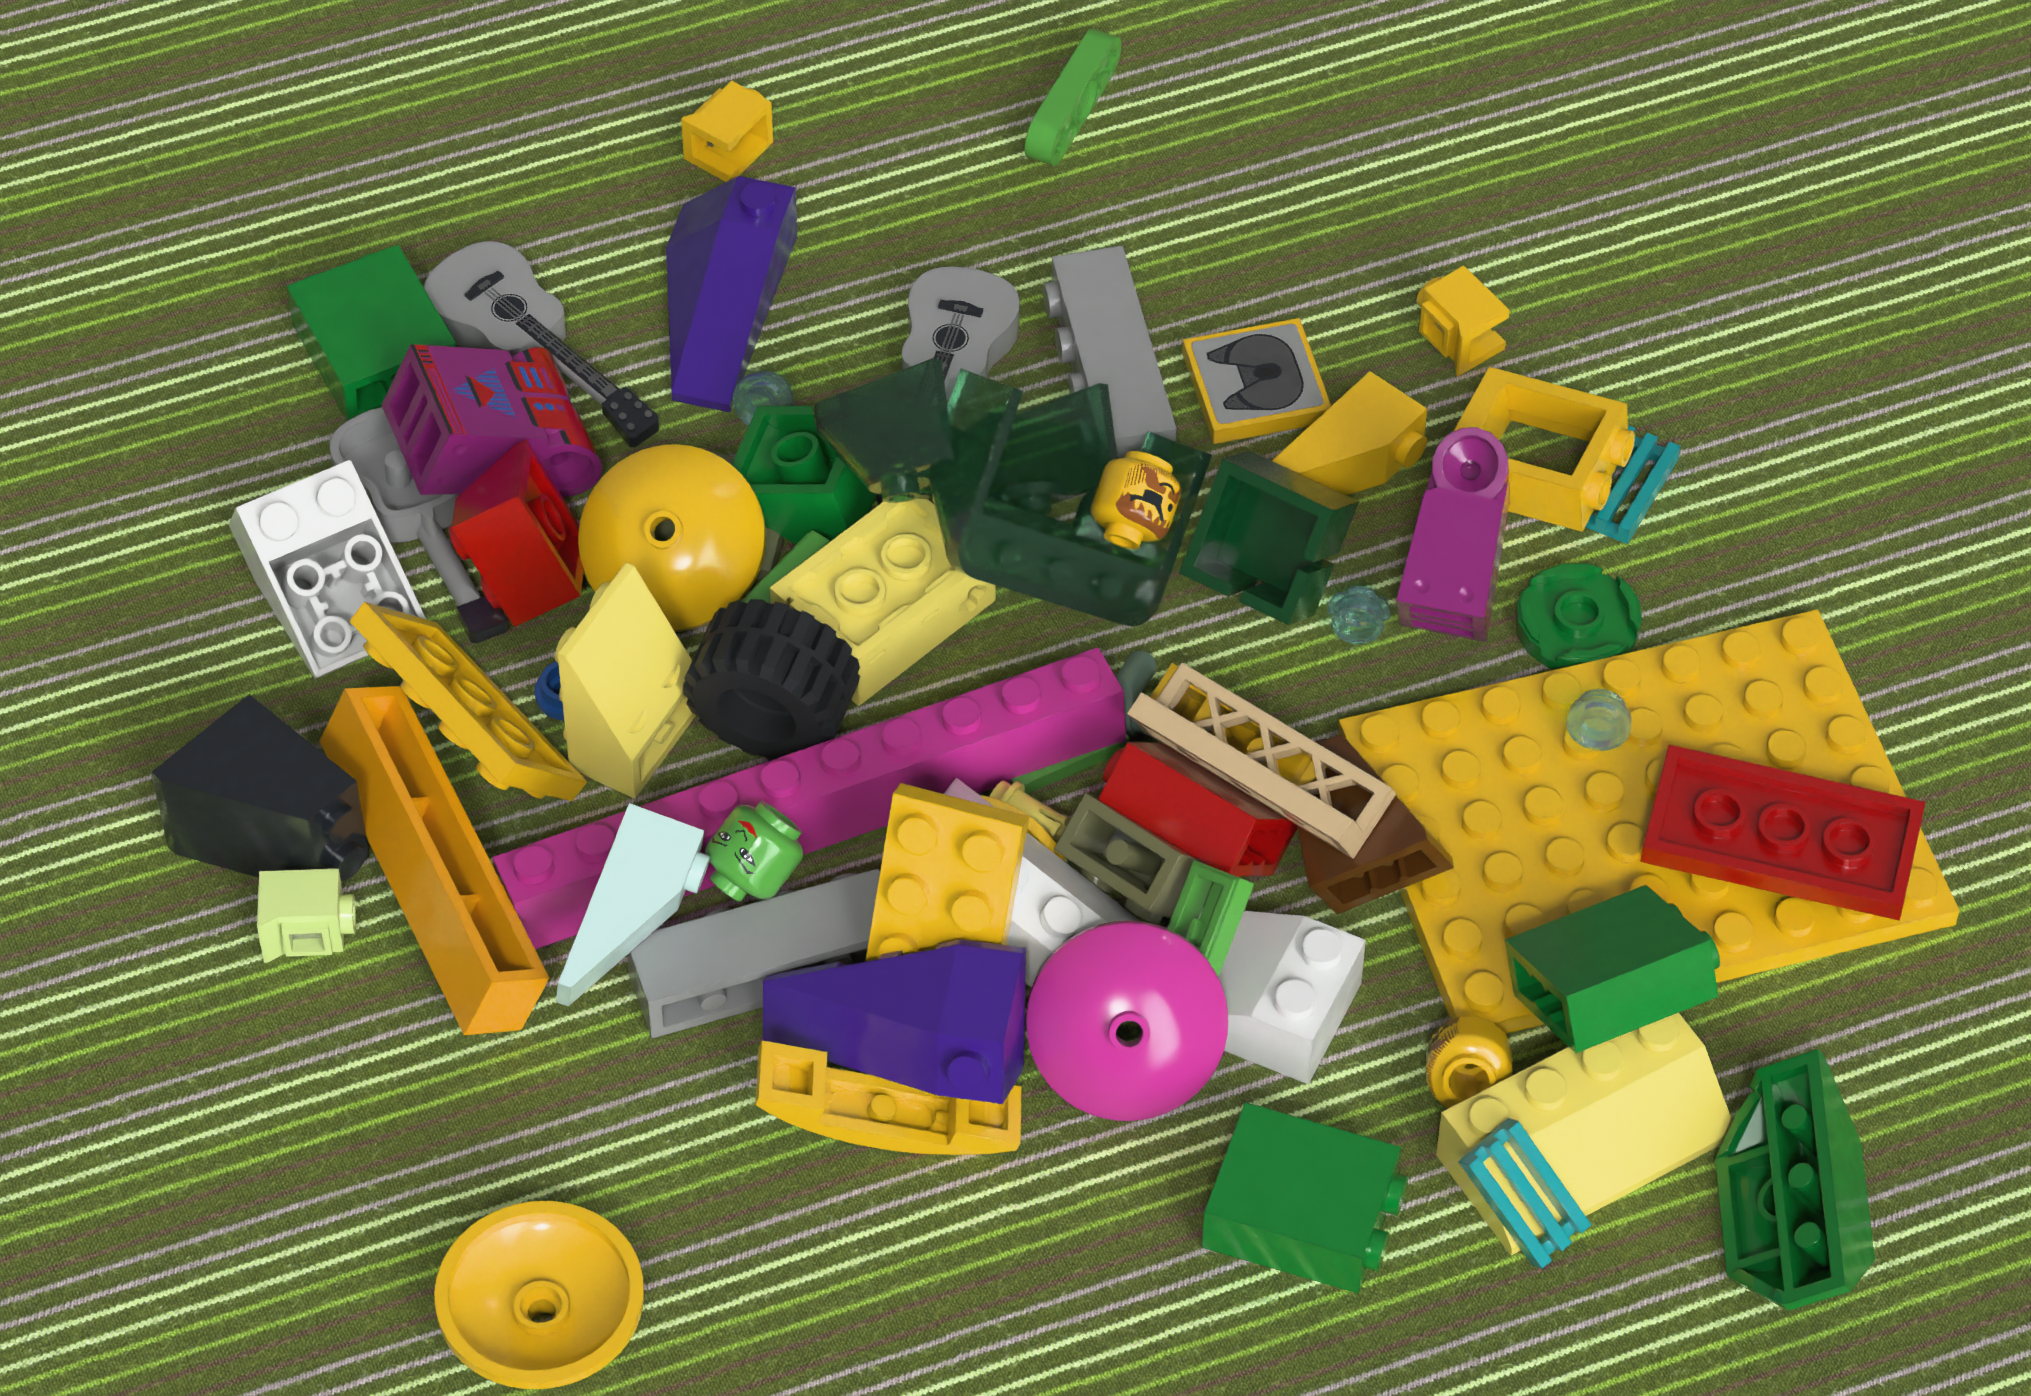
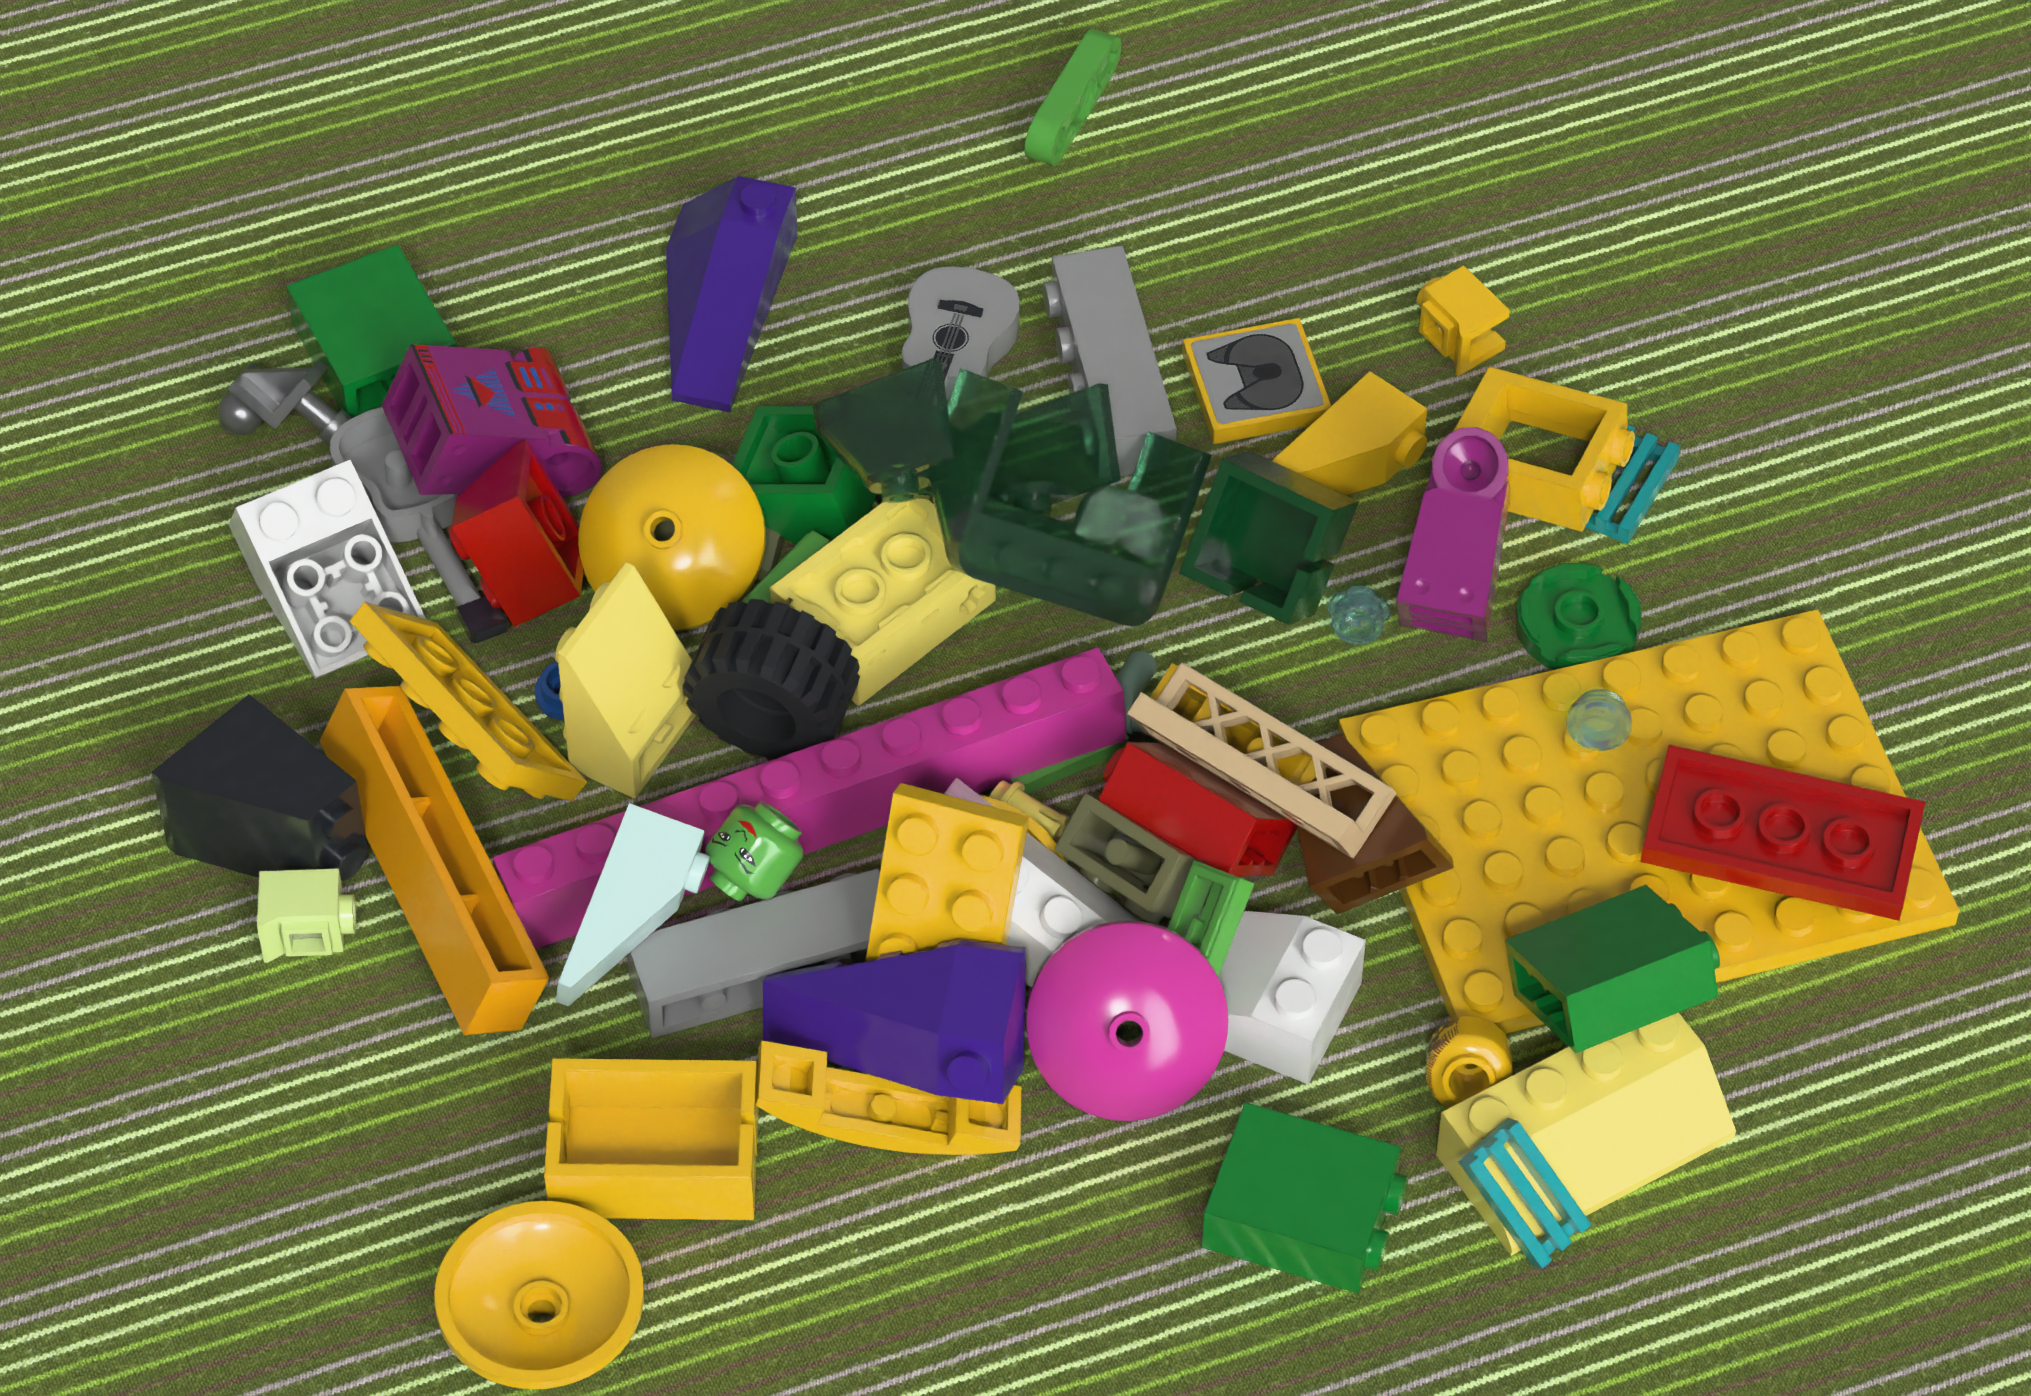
(271, 397): none -> flat silver piece
(495, 303): light grey piece -> none
(653, 1138): none -> yellow piece
(728, 131): yellow window -> none
(760, 390): clear light blue plate -> none
(1136, 499): yellow head -> none
(1794, 1188): green wedge -> none

